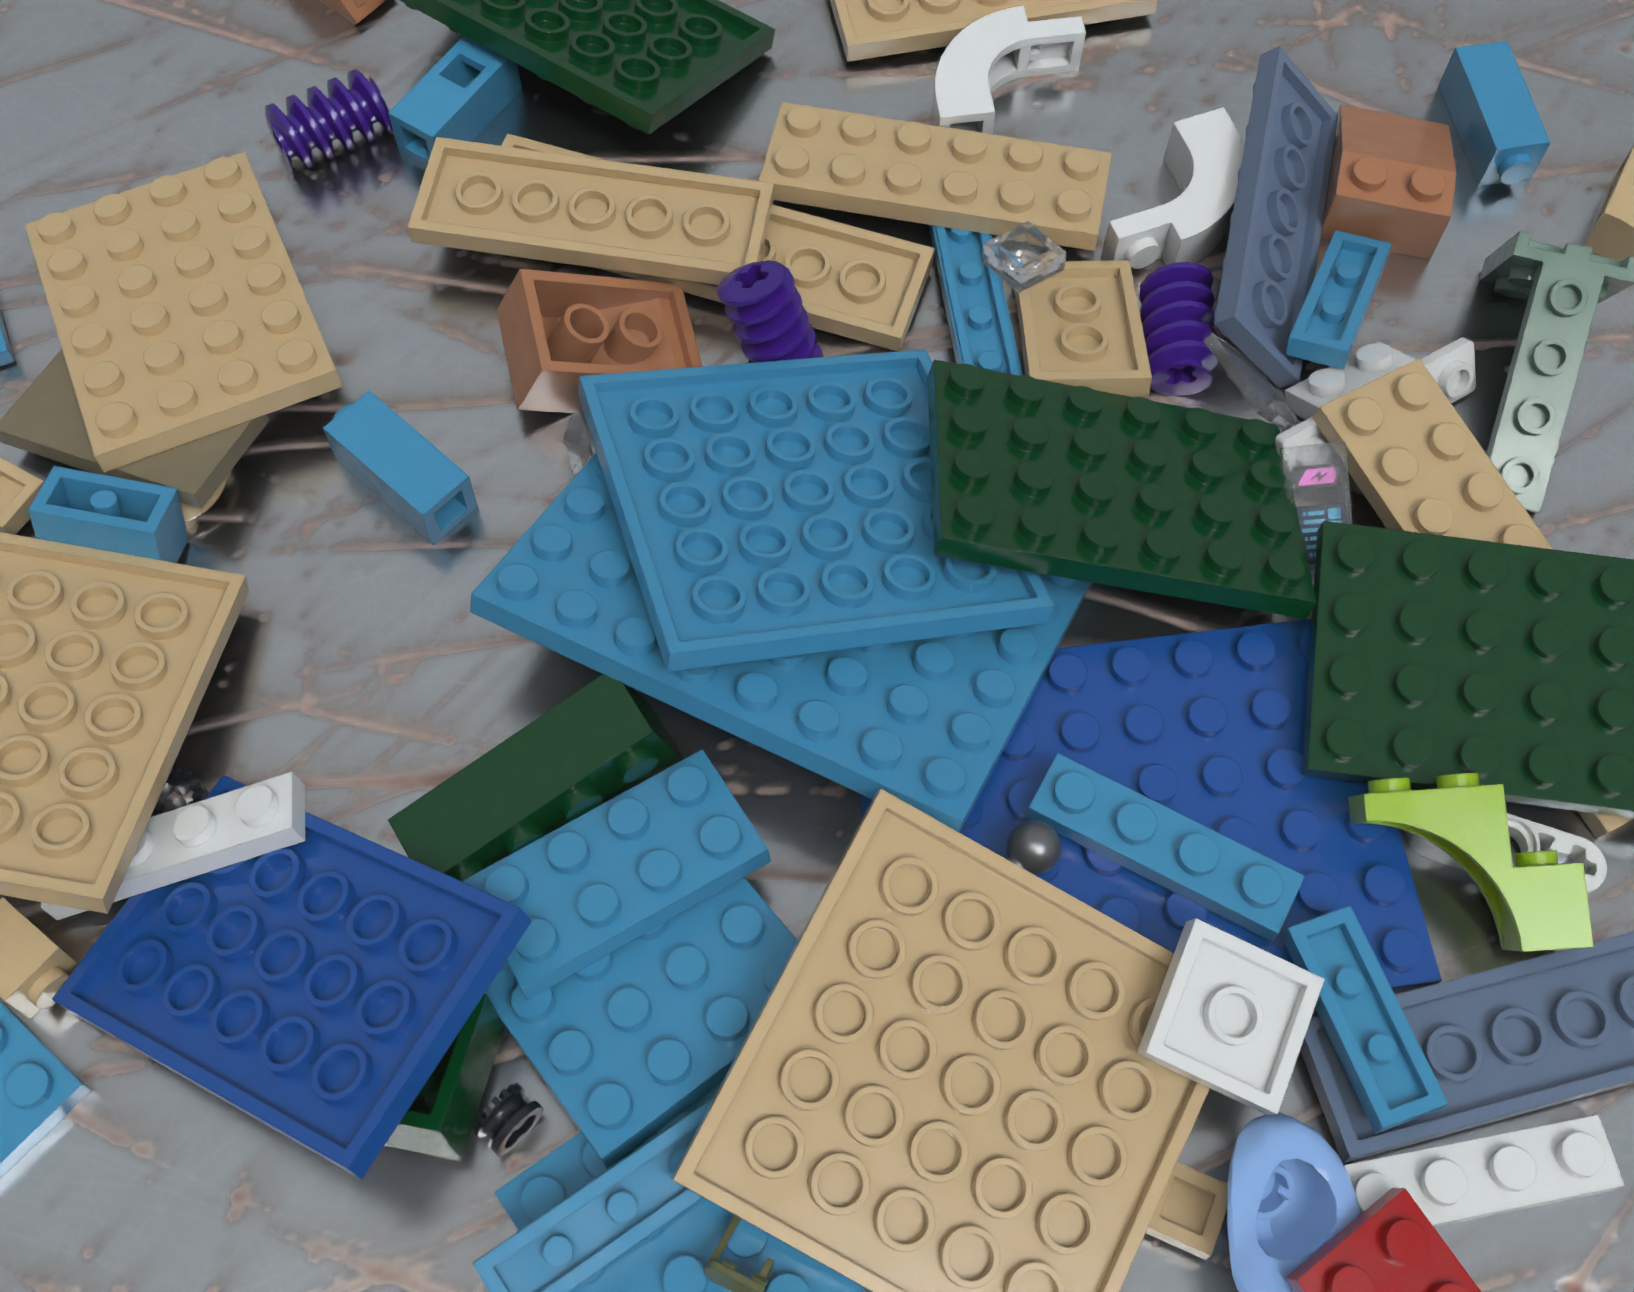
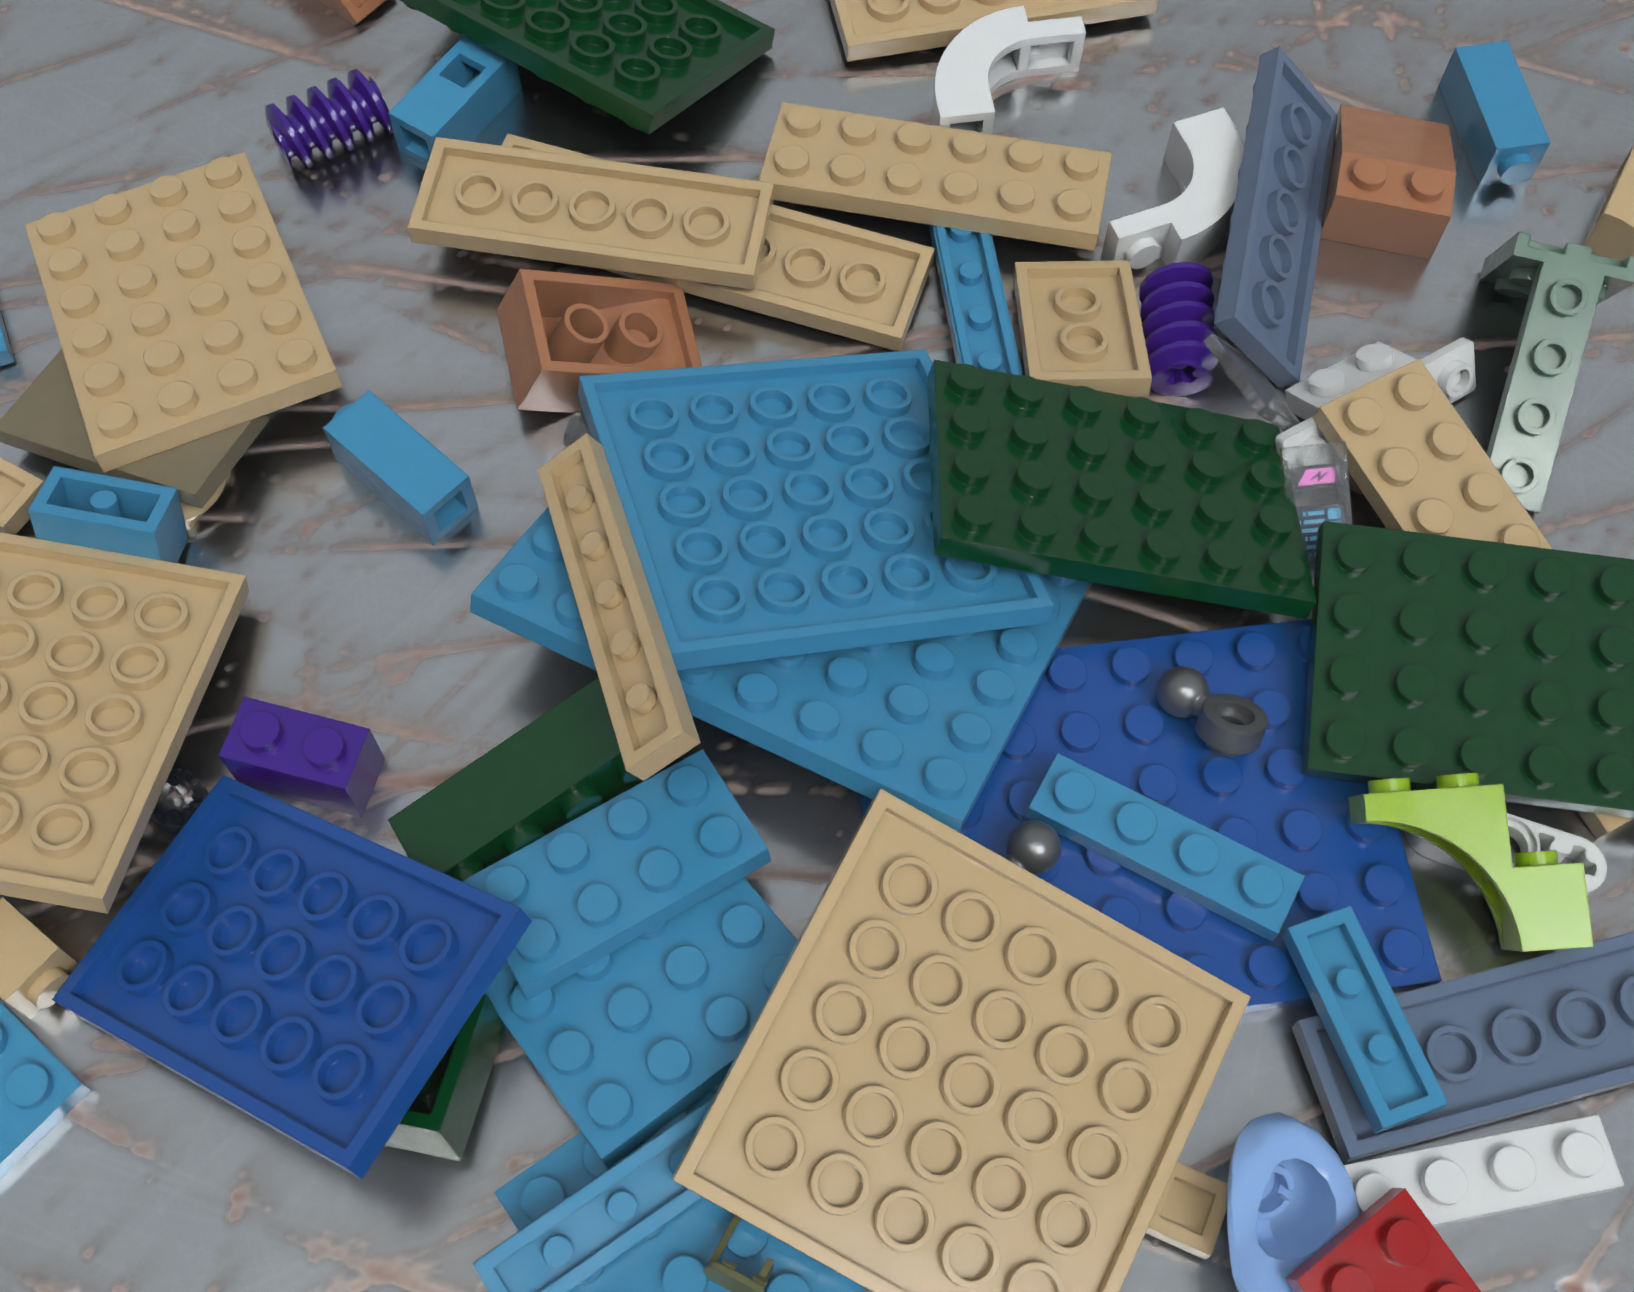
(212, 836): white plate -> none
(302, 756): none -> dark purple brick
(509, 1119): black bush -> none
(617, 610): none -> tan plate
(768, 313): dark purple piece -> none
(1023, 256): clear plate -> none
(1224, 722): none -> flat silver plate
(1231, 1016): white plate -> none
(1338, 299): dark azure plate -> none

